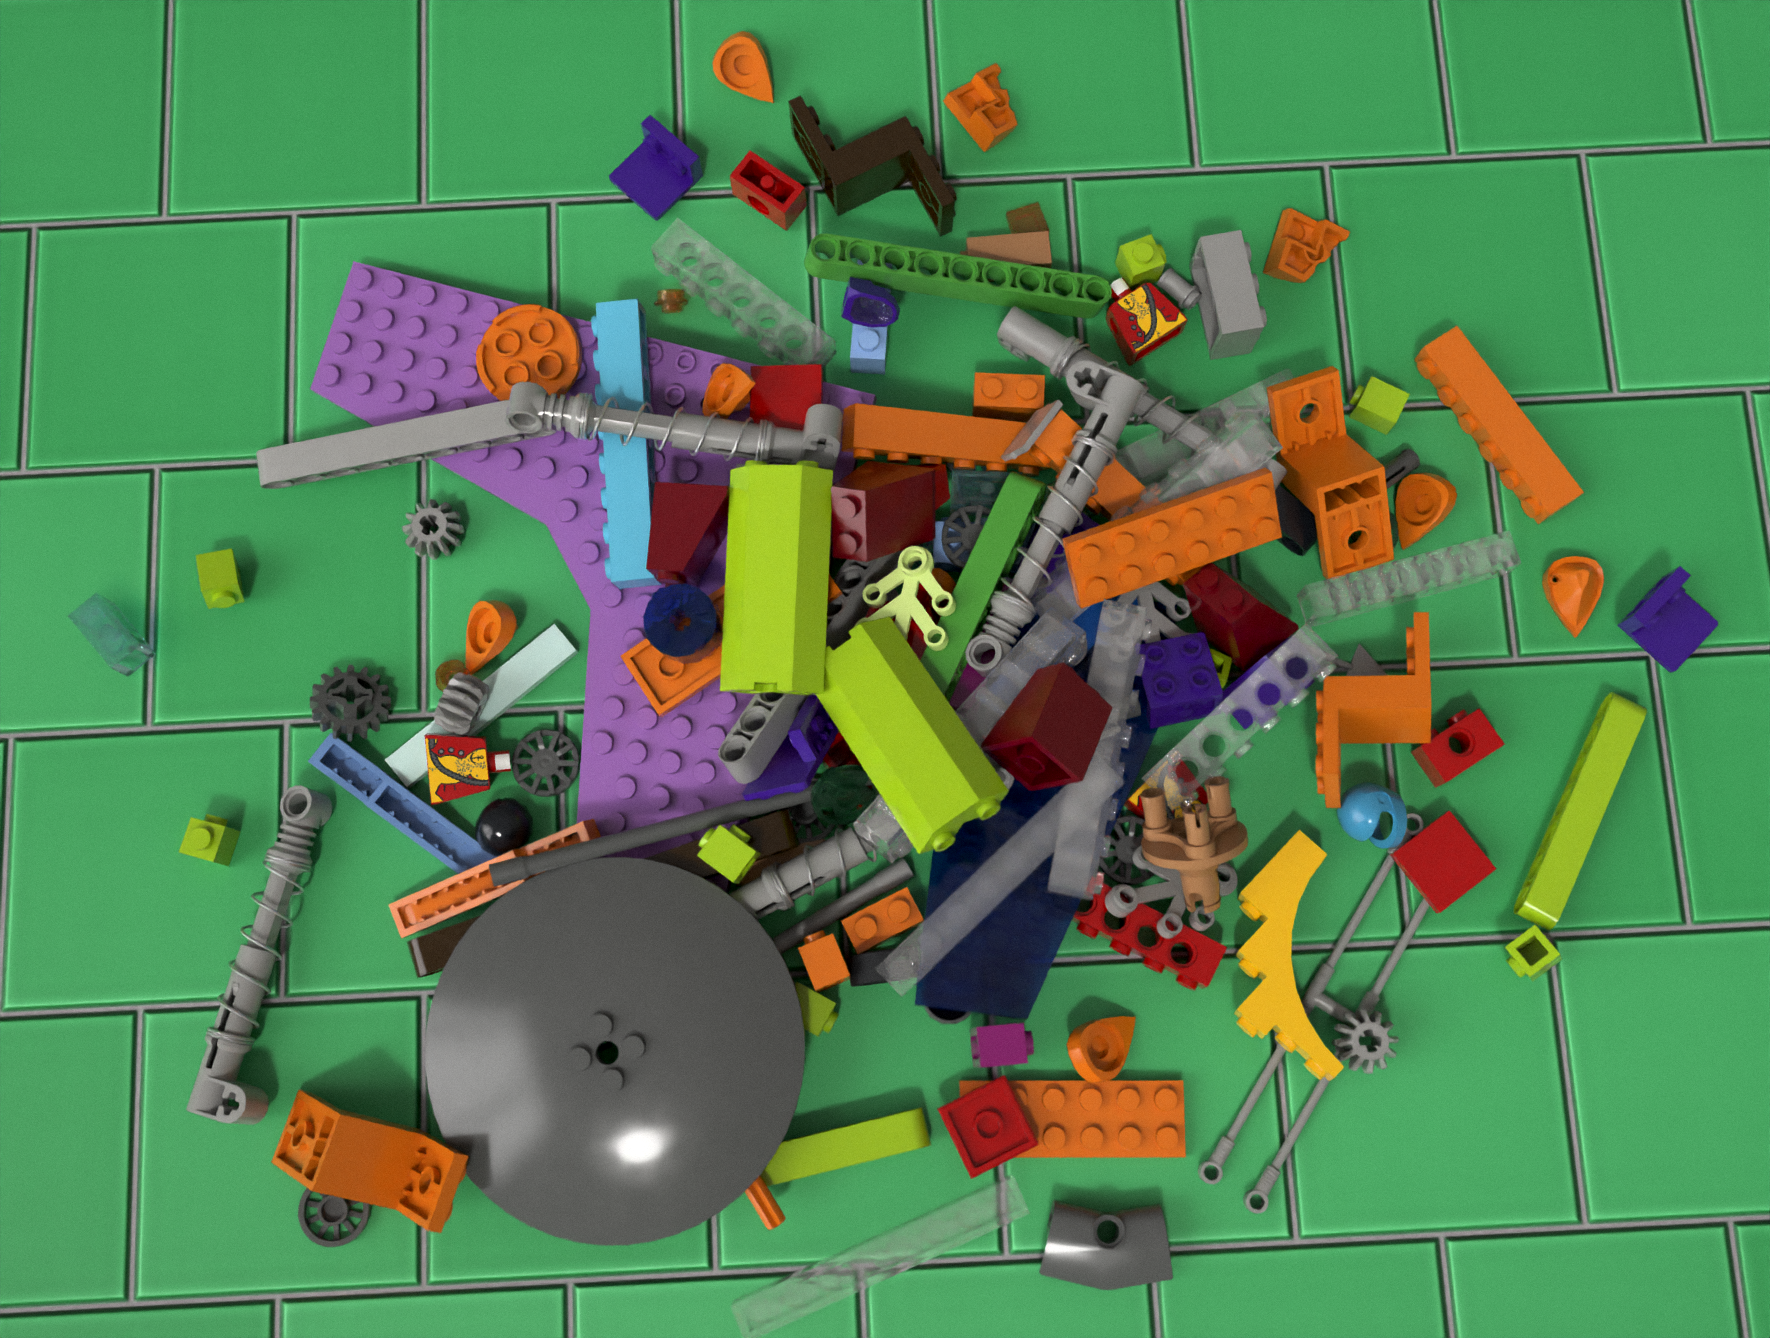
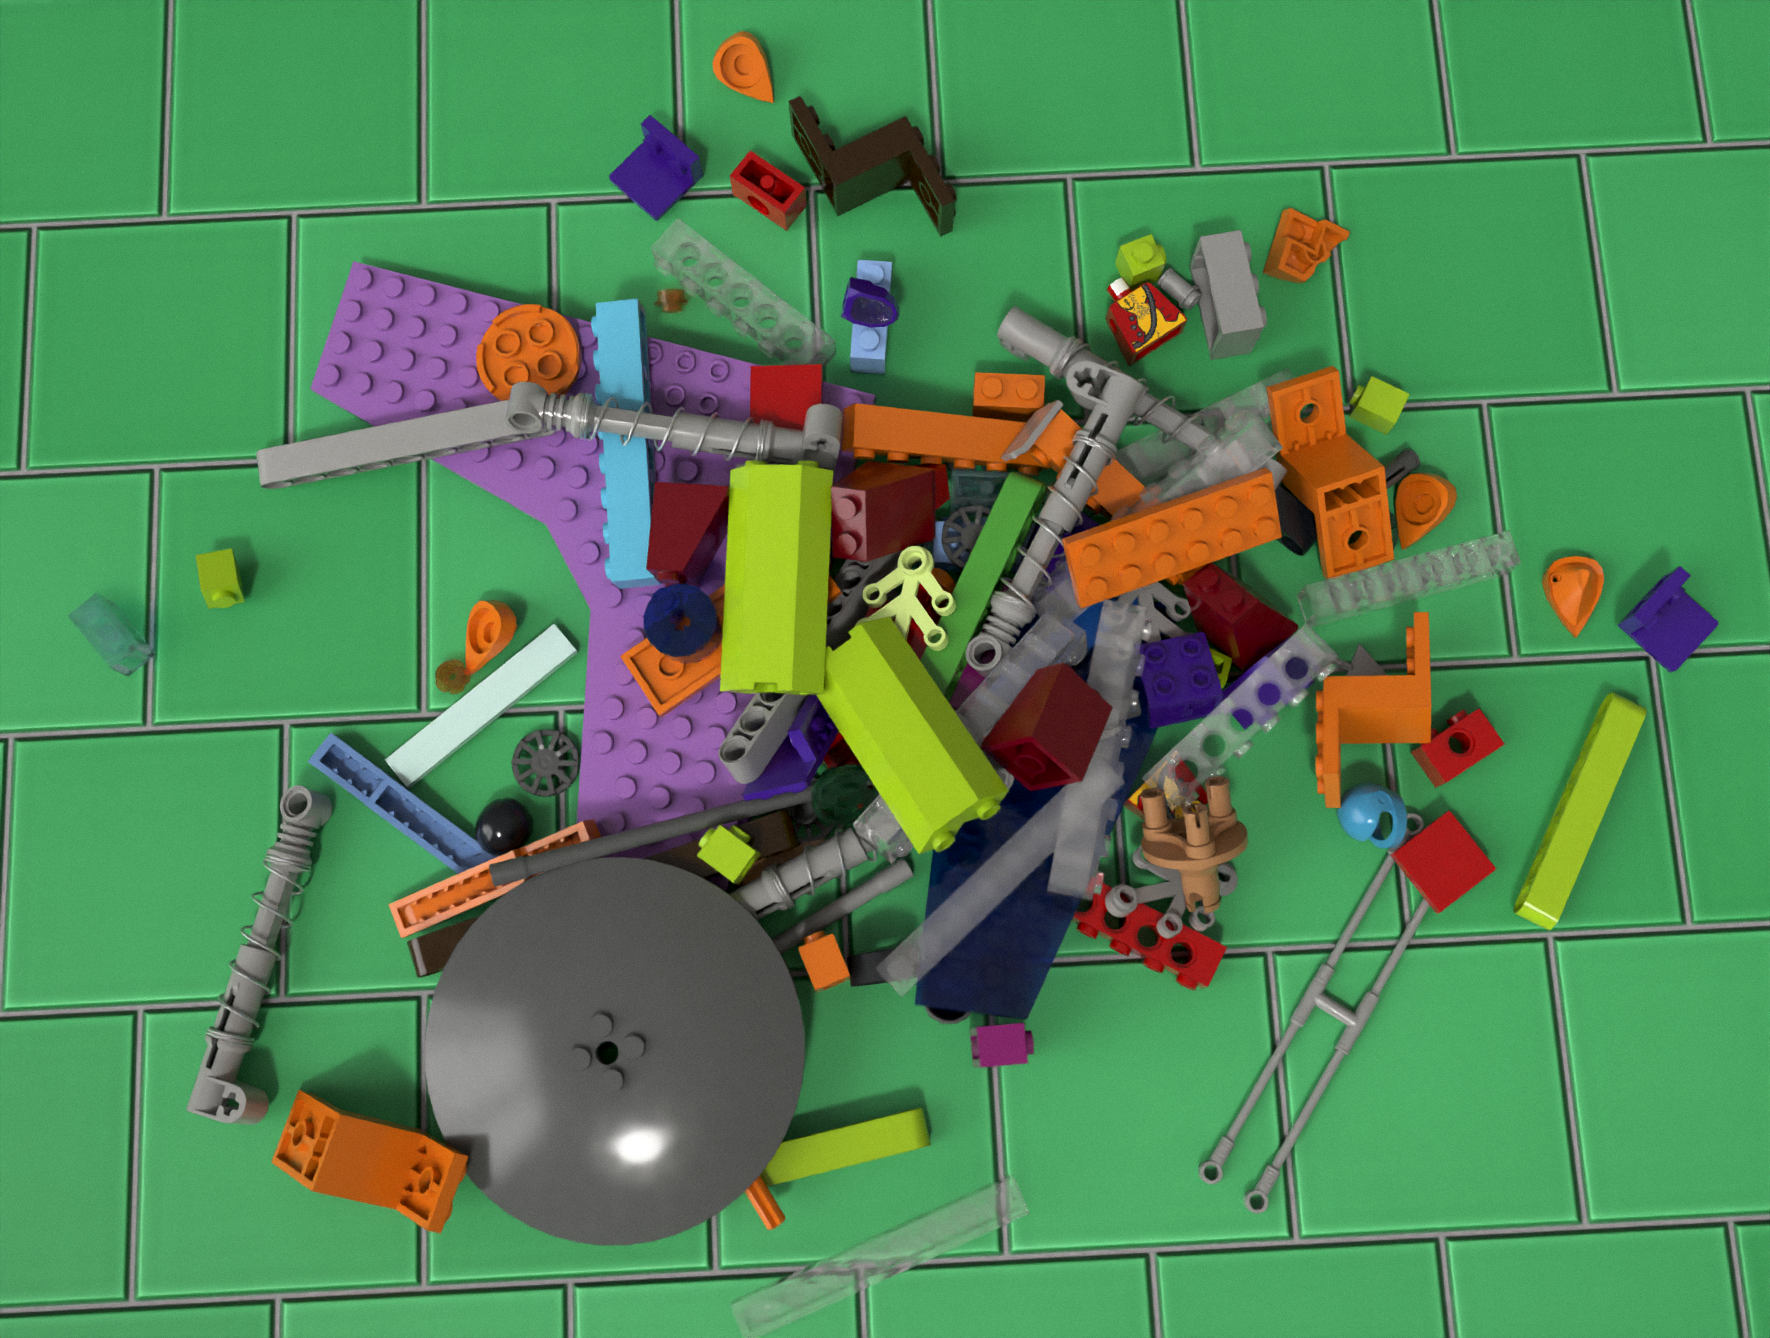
(210, 840): lime brick -> none
(331, 705): dark grey gear -> none
(331, 1212): dark grey wheel -> none
(434, 542): light grey gear -> none
(461, 704): light grey gear -> none
(461, 765): torso -> none
(727, 391): orange piece -> none
(816, 1010): lime brick -> none
(882, 921): orange brick -> none
(943, 282): bright green beam -> none
(983, 108): orange slope -> none
(988, 1126): red tile -> none
(1020, 248): medium nougat brick -> none
(1026, 219): clear orange tile -> none
(1101, 1047): orange piece -> none
(1101, 1117): orange plate -> none
(1123, 852): dark grey wheel -> none
(1131, 1258): dark grey panel -> none
(1267, 954): yellow arch -> none
(1363, 1026): light grey gear -> none
(1497, 425): orange brick -> none
(1532, 954): lime brick -> none

